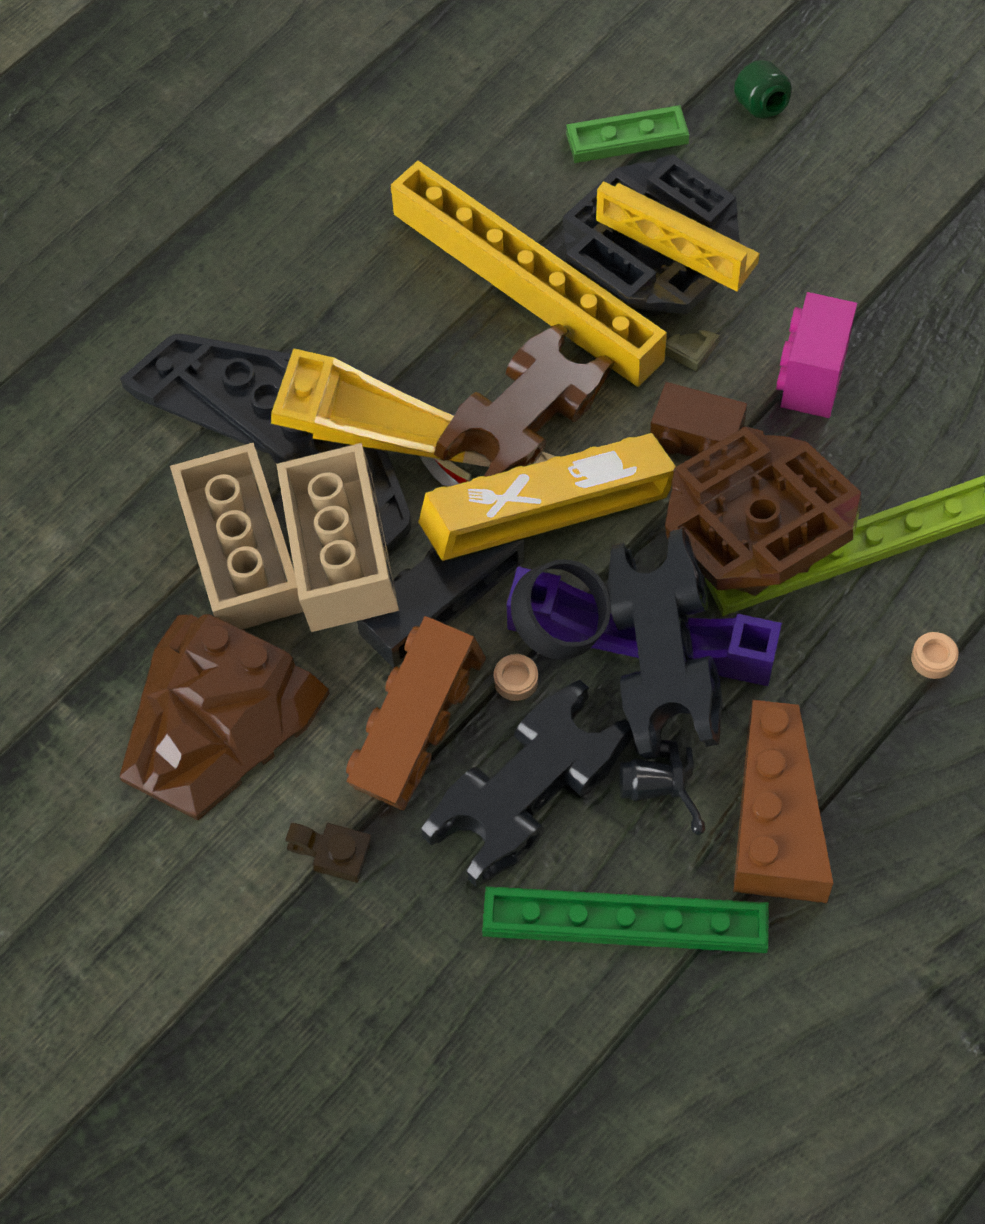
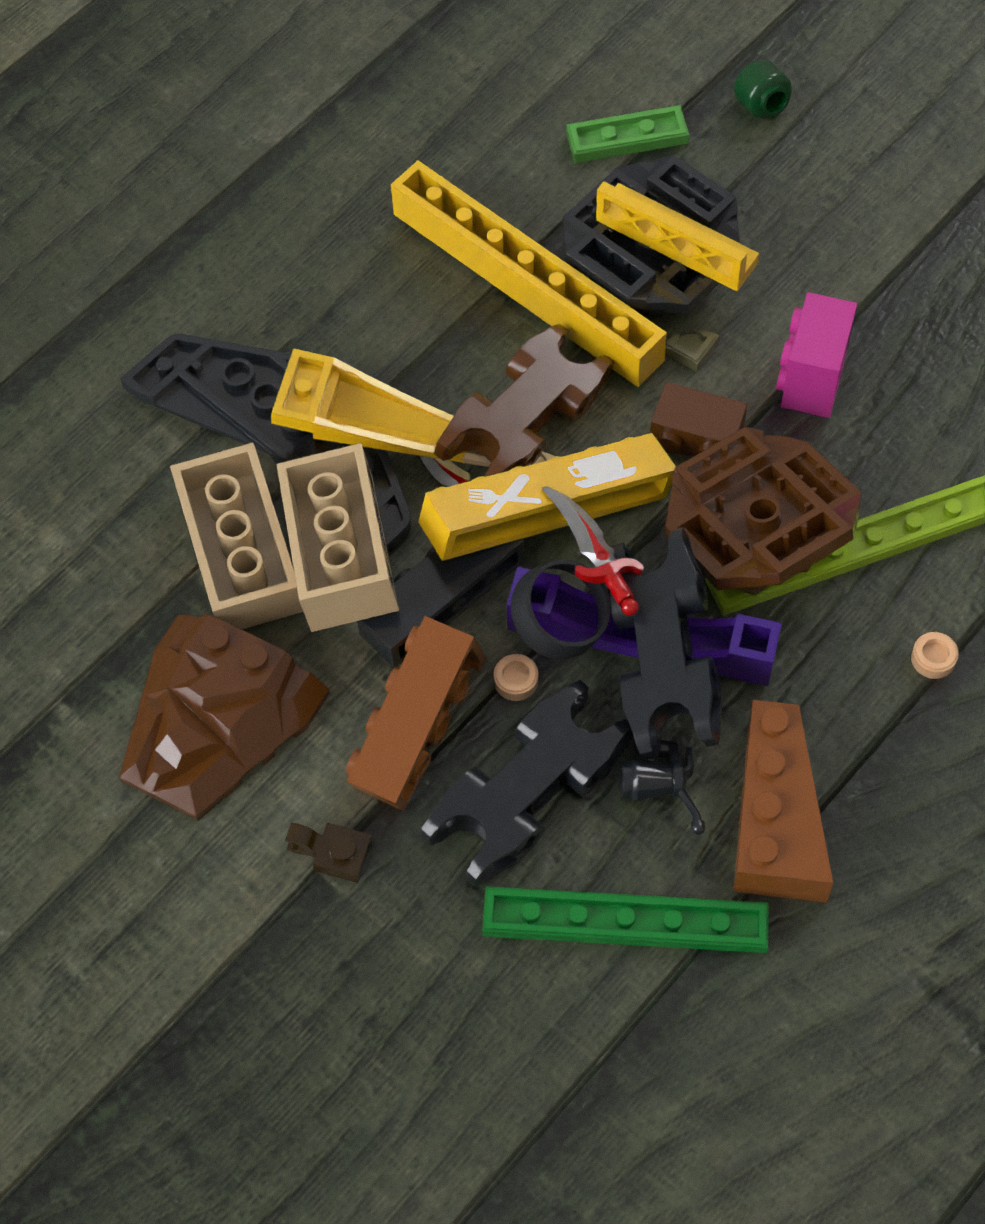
(592, 544): none -> piece

